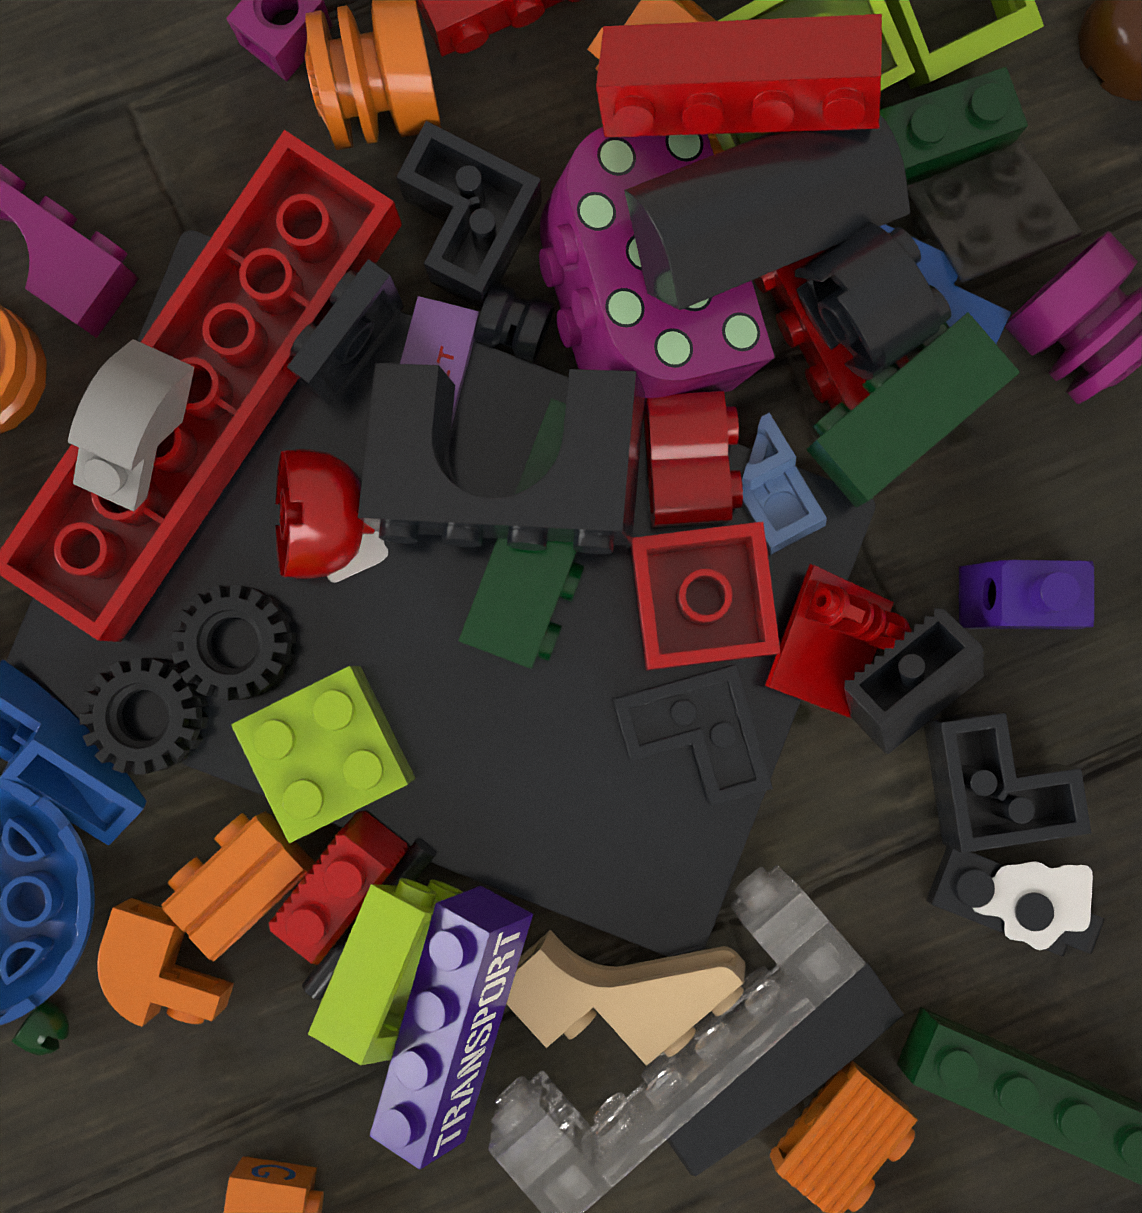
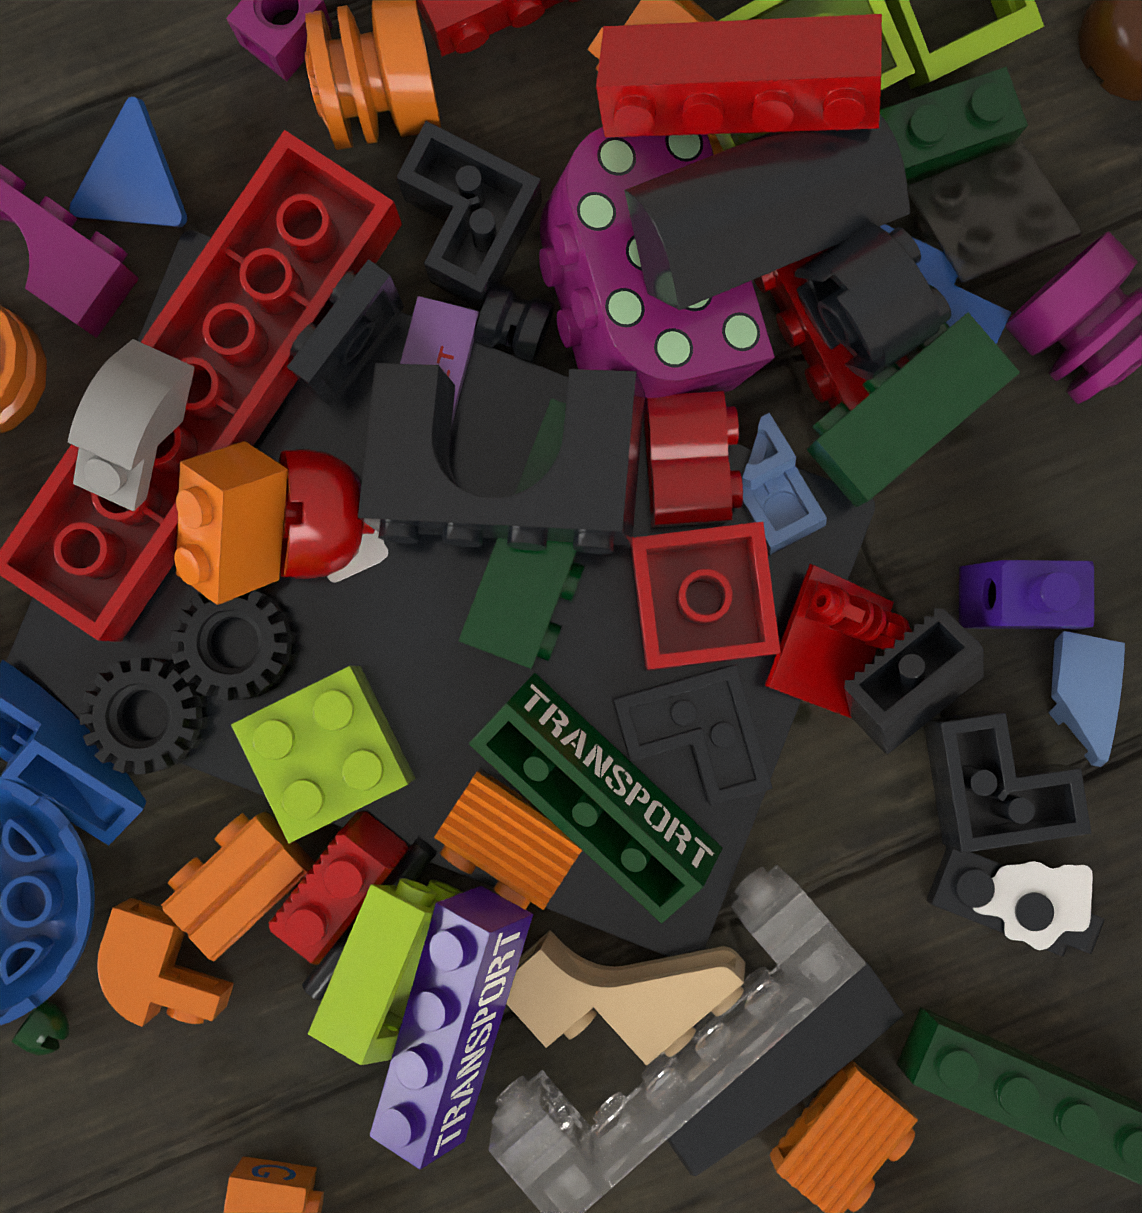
(130, 176): none -> blue piece
(230, 521): none -> orange brick
(508, 840): none -> orange brick
(598, 798): none -> dark green brick
(1088, 690): none -> medium blue slope

